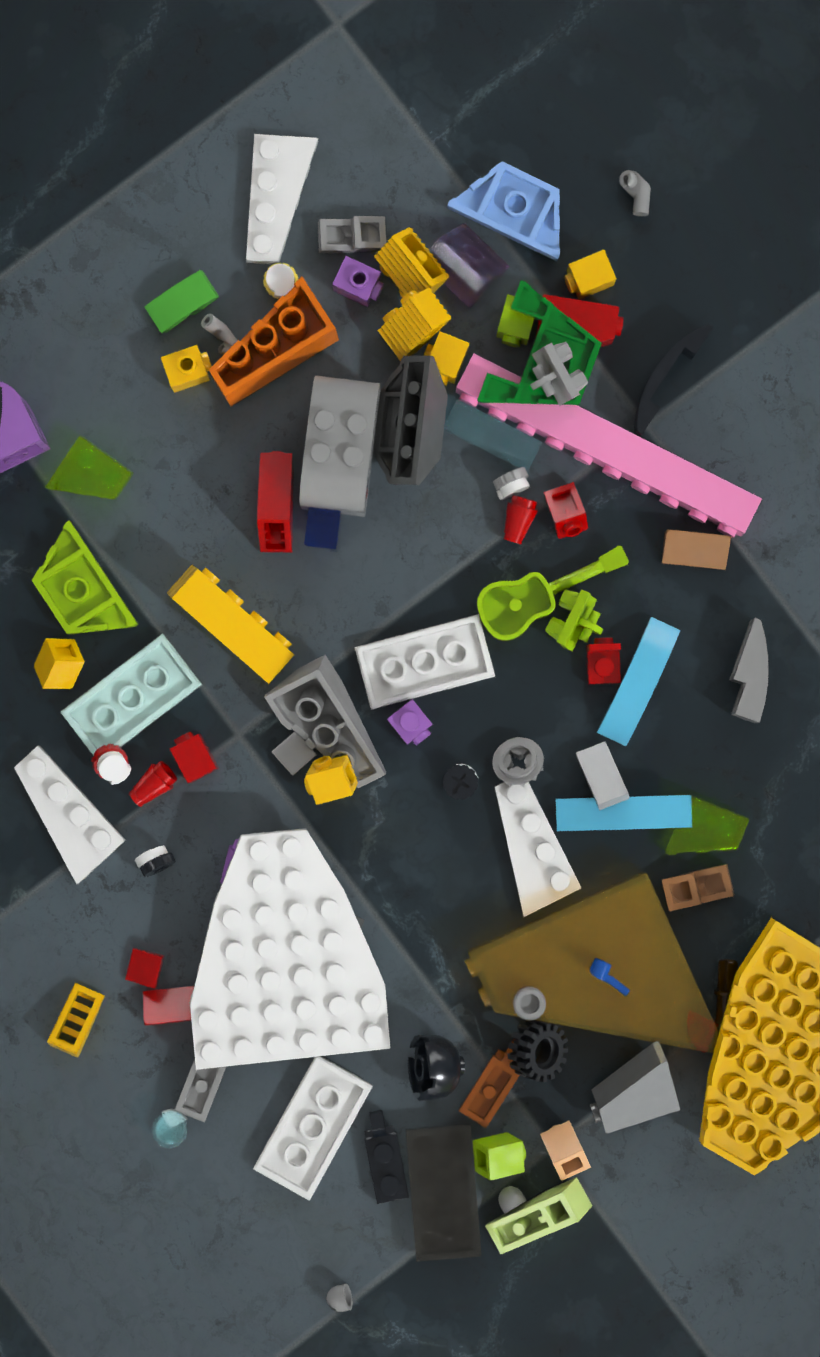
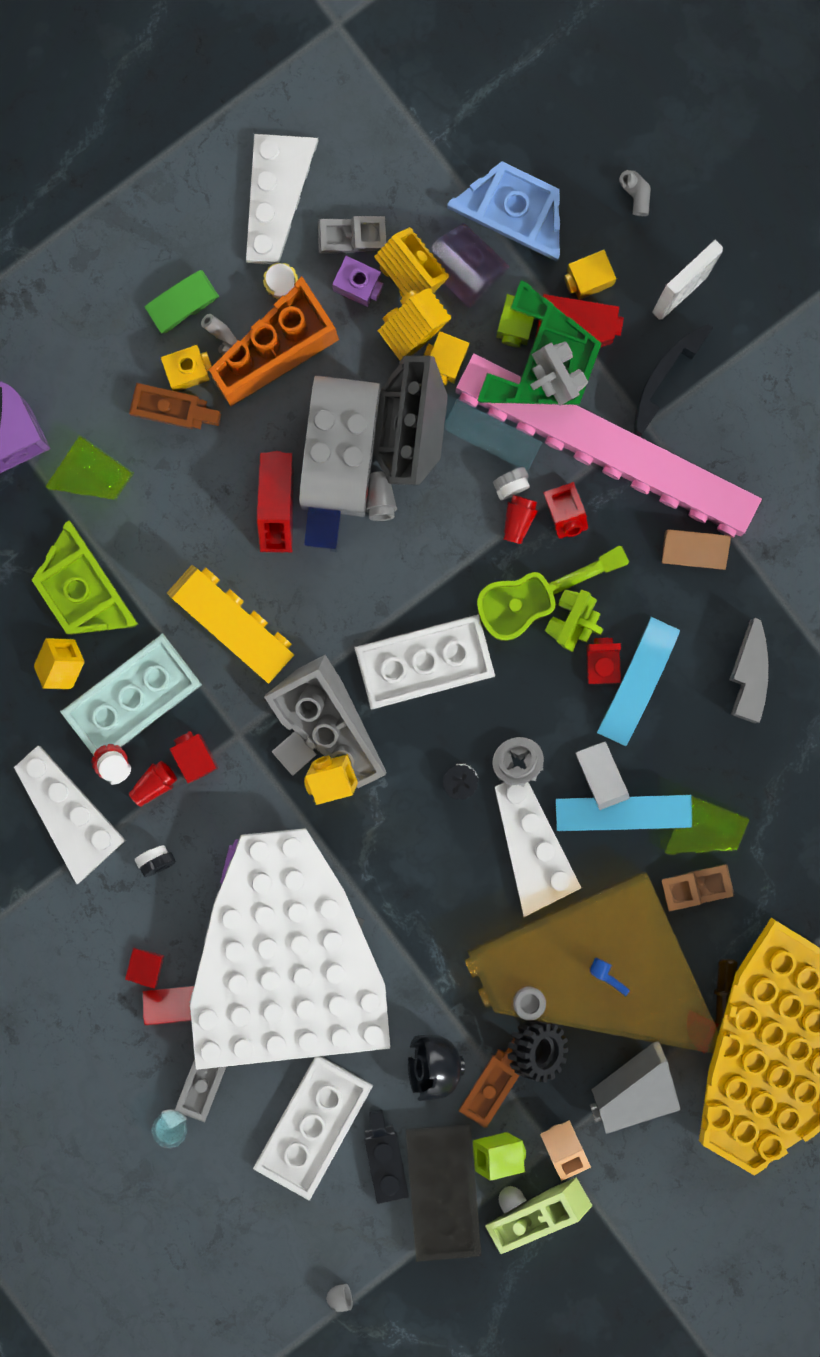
(54, 1039): yellow slope -> none
(172, 407): none -> dark orange hinge
(380, 498): none -> light grey cone
(411, 723): medium lavender brick -> none
(687, 280): none -> white tile

